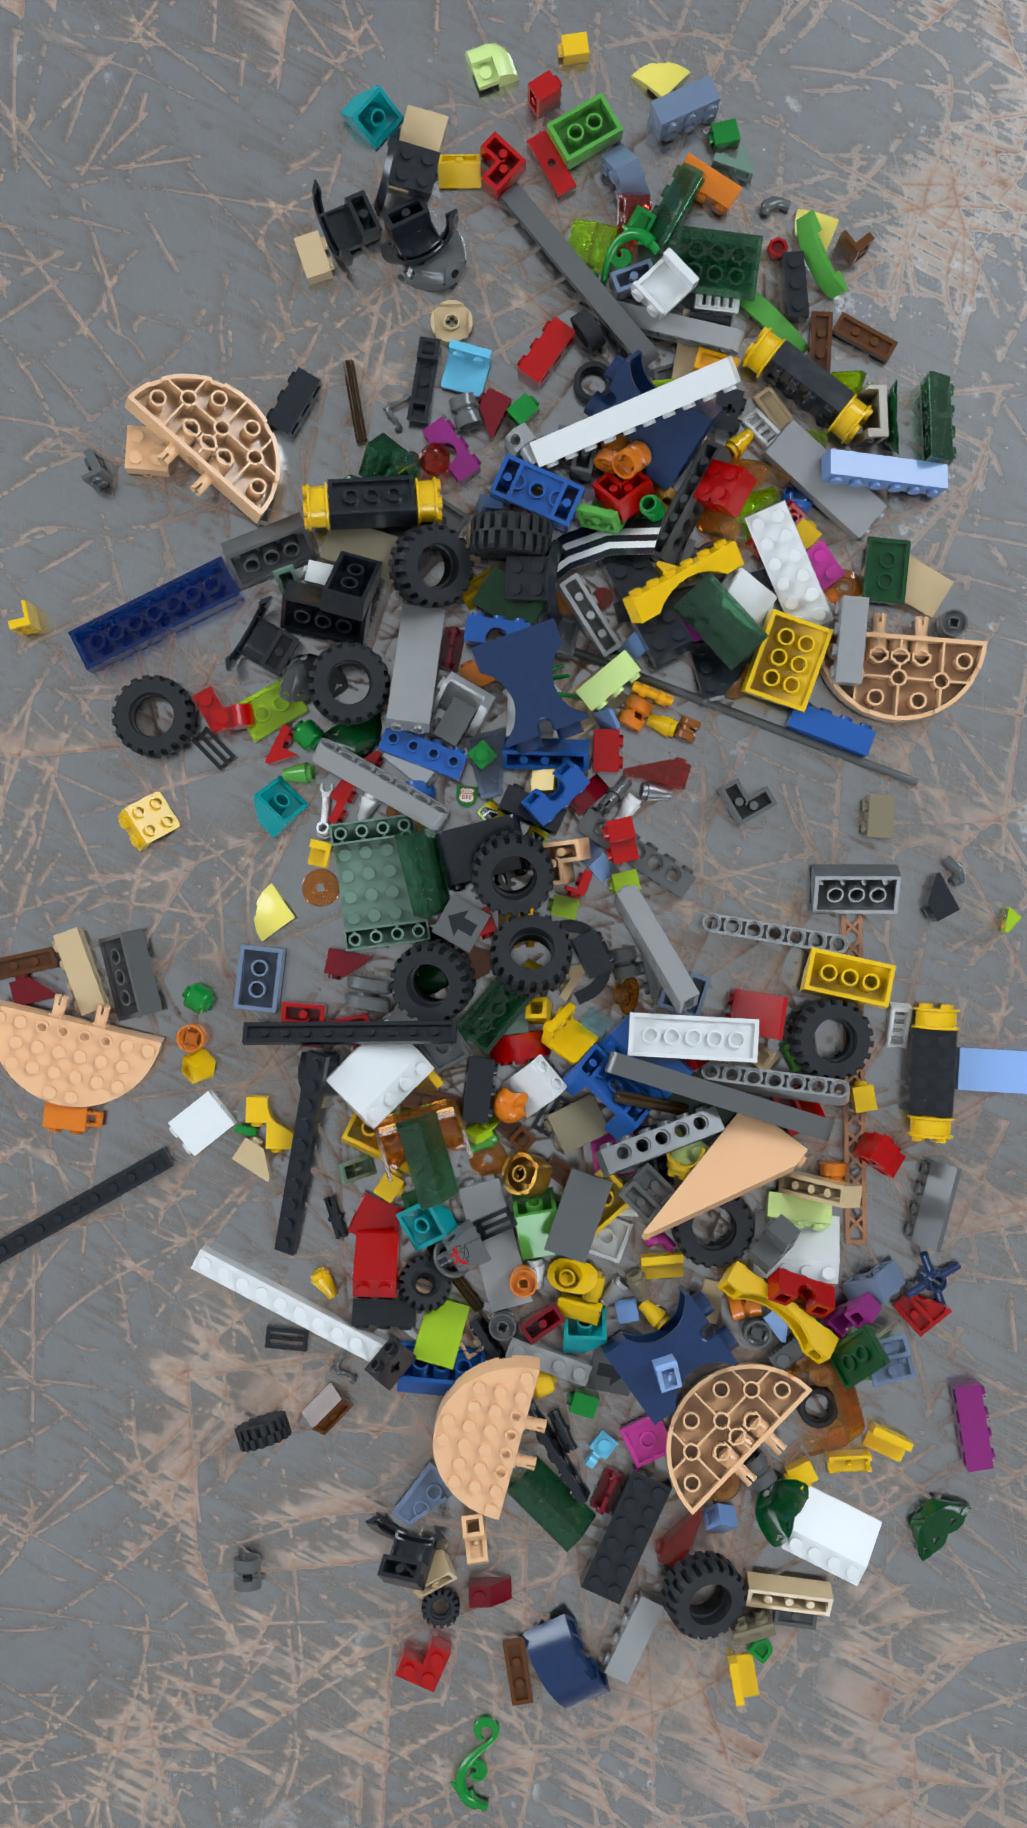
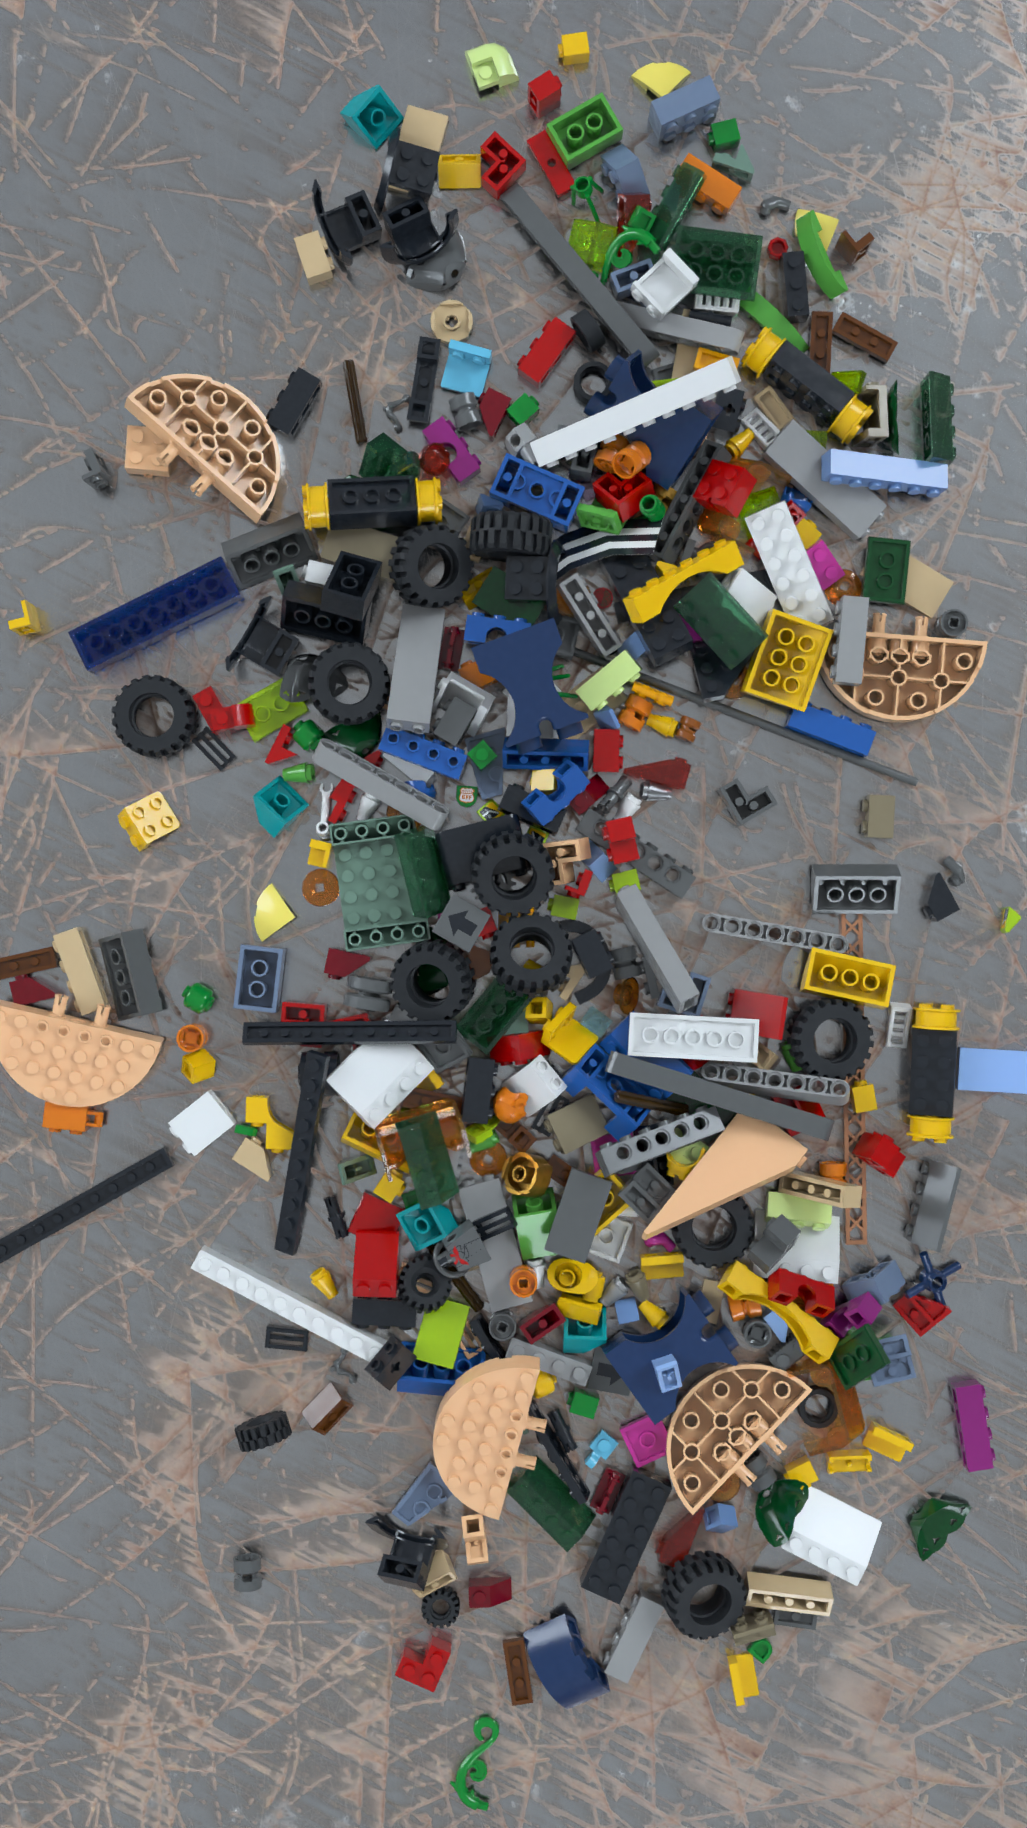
(584, 189): none -> green plant

